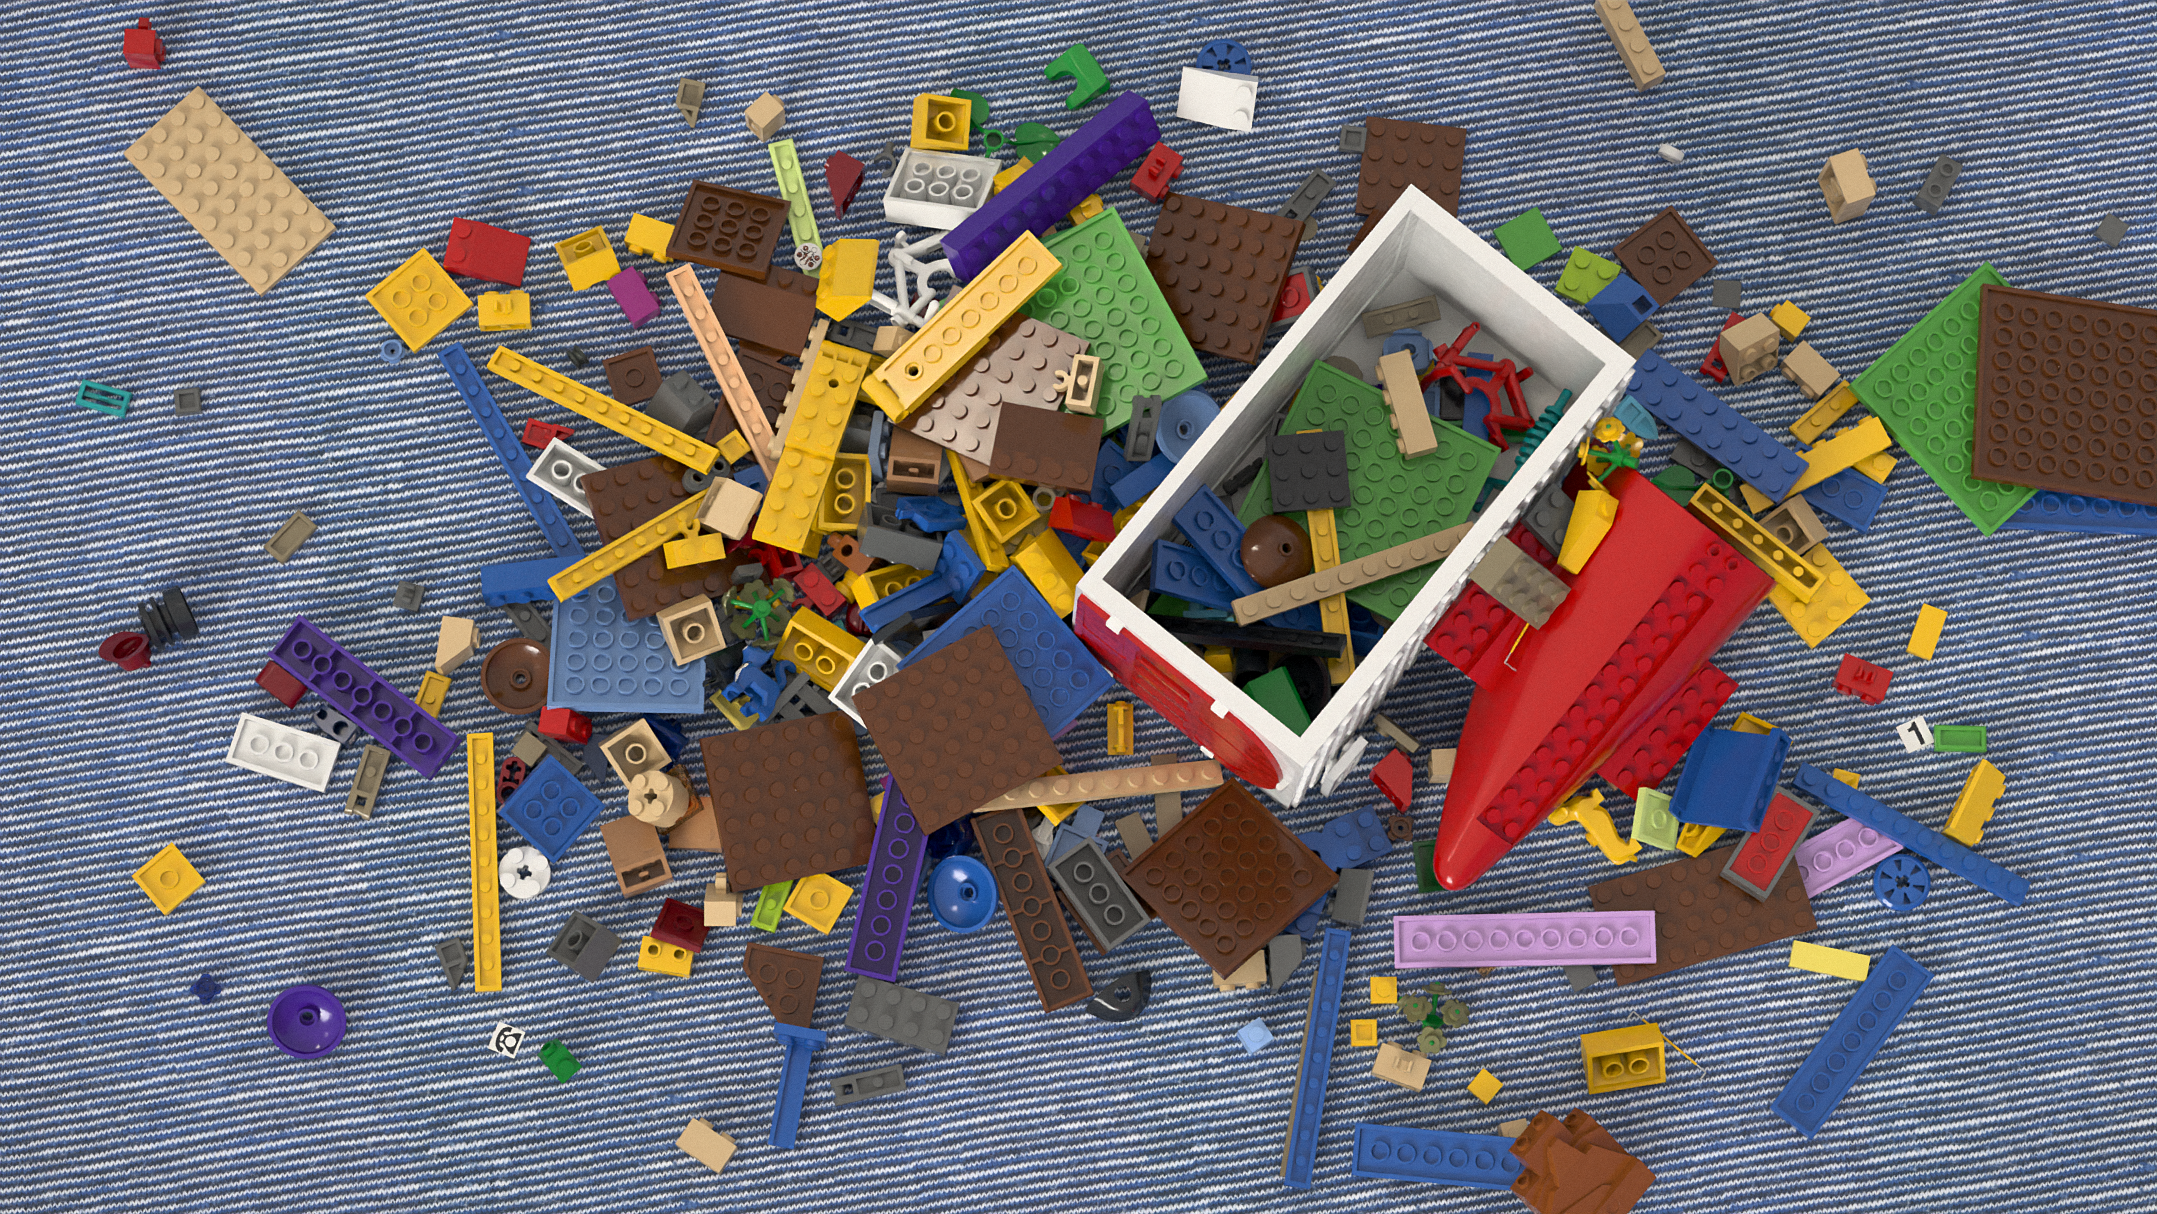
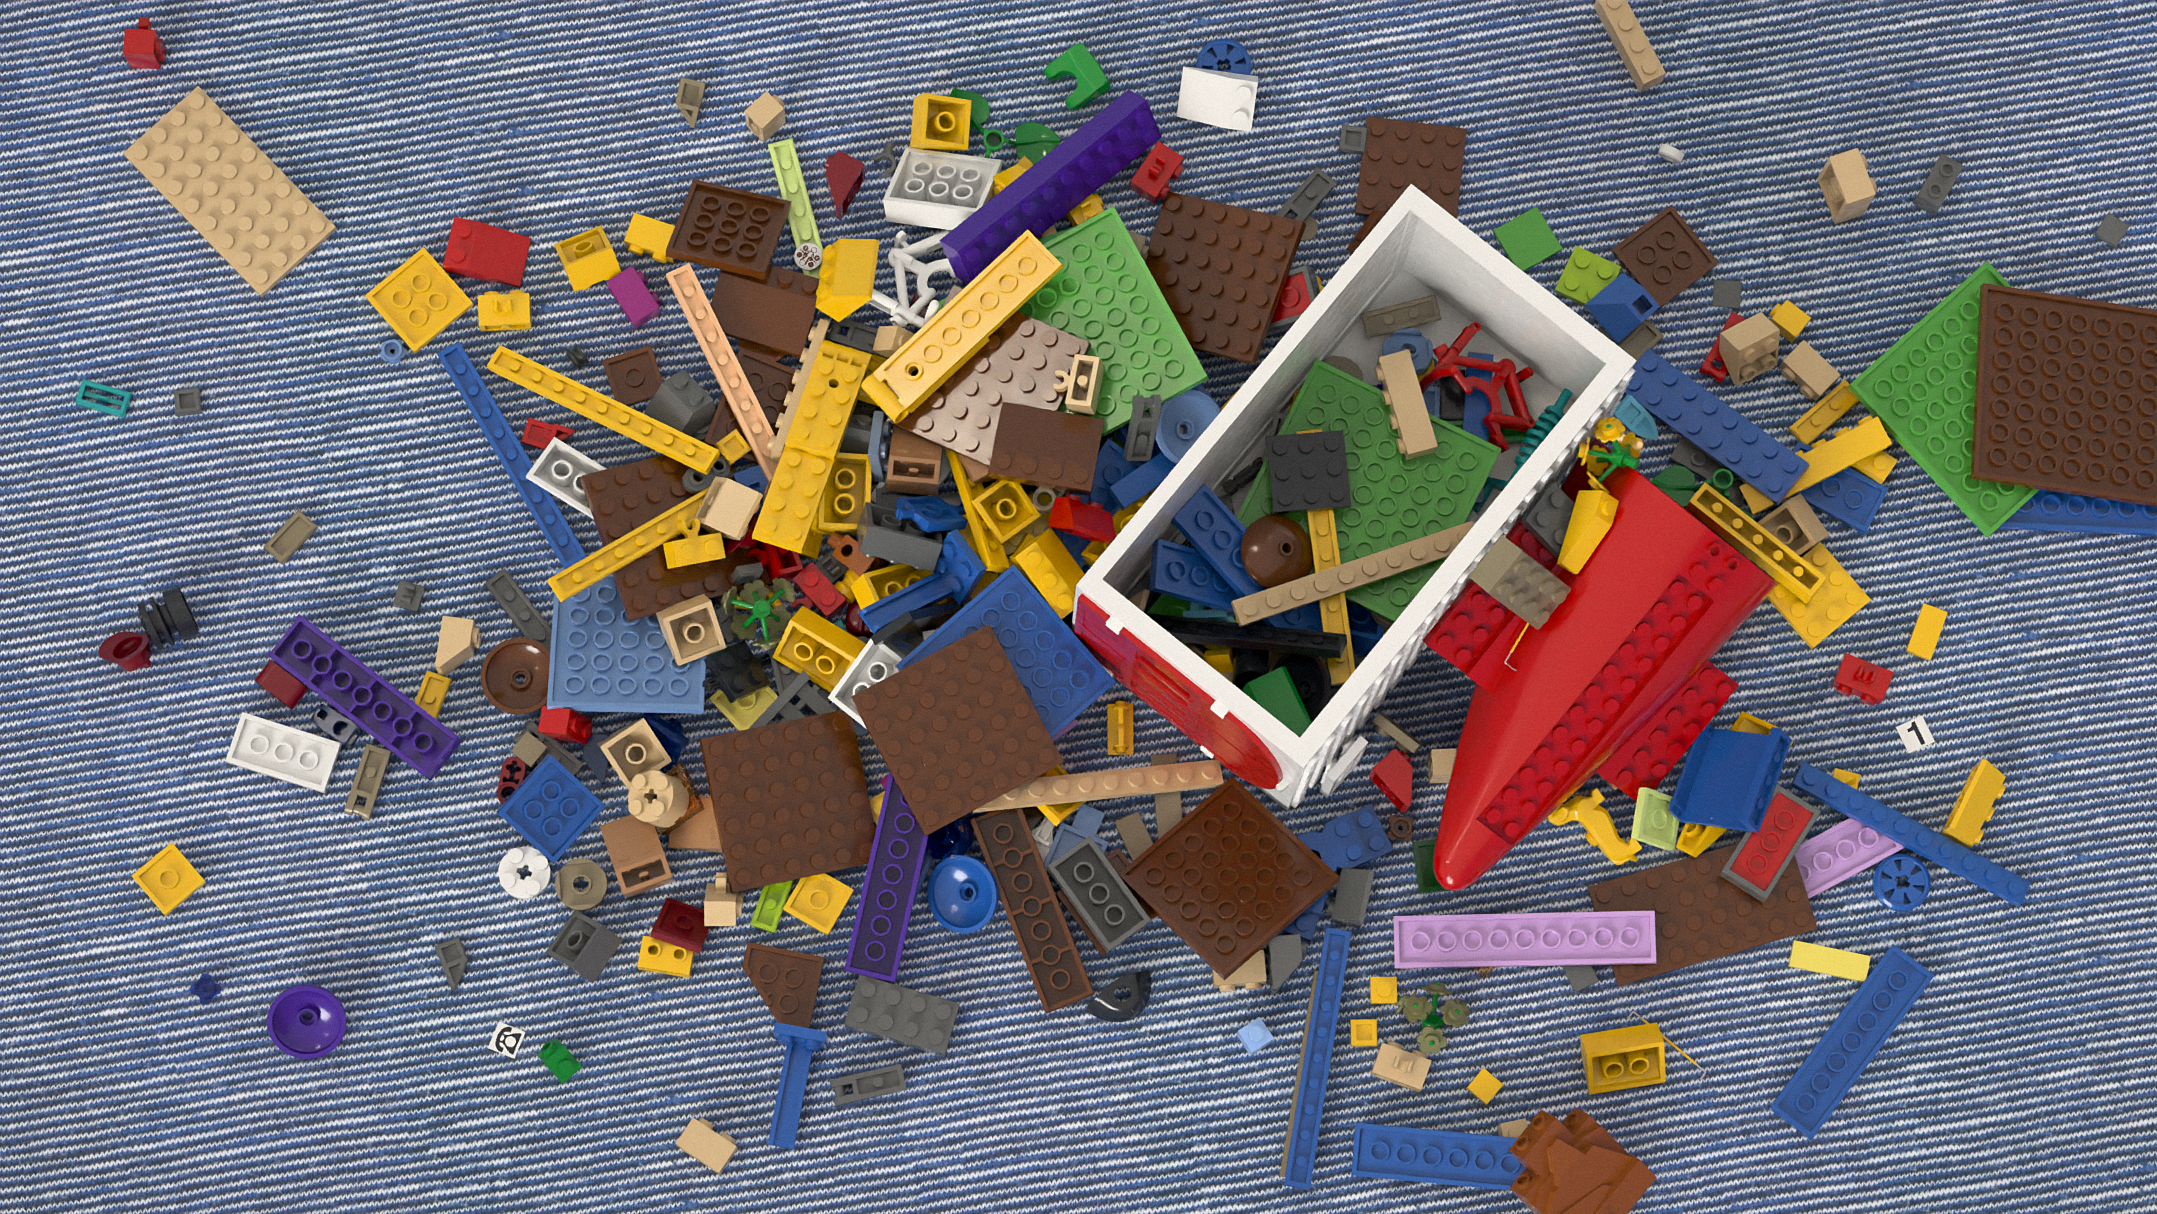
(484, 862): yellow plate -> none
(523, 580): blue brick -> none
(570, 874): none -> dark tan plate
(757, 684): blue animal -> none
(1960, 738): bright green tile -> none

